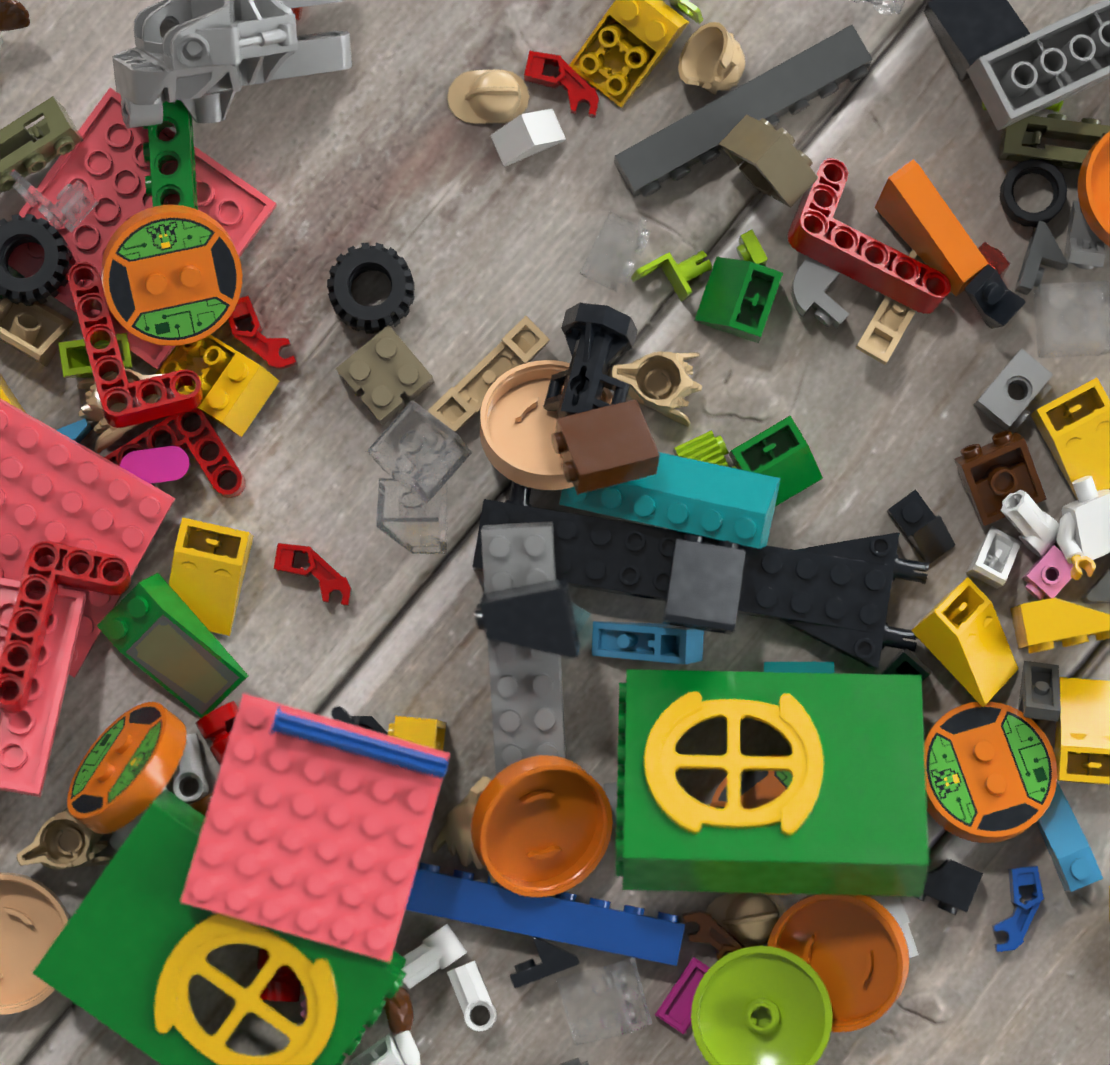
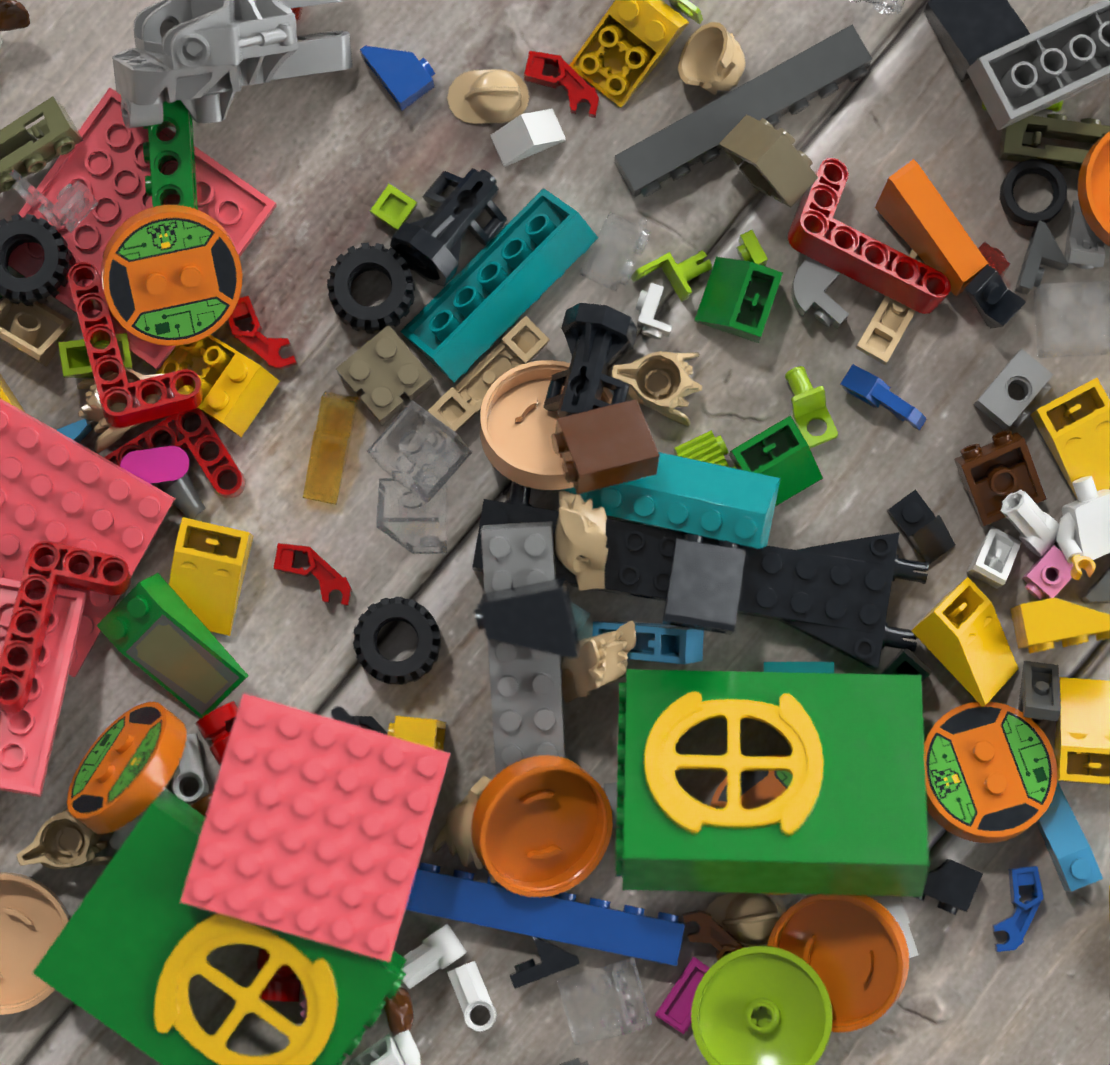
(186, 496): none -> dark grey cone
(330, 447): none -> clear yellow slope
(359, 744): blue axle -> none
(393, 207): none -> lime plate
(397, 610): none -> black tyre
(400, 73): none -> blue slope
(434, 242): none -> black piece
(499, 284): none -> teal slope
(578, 533): none -> tan piece
(599, 662): none -> tan piece
(648, 304): none -> white bracket
(809, 405): none -> lime bracket
(876, 392): none -> blue piece

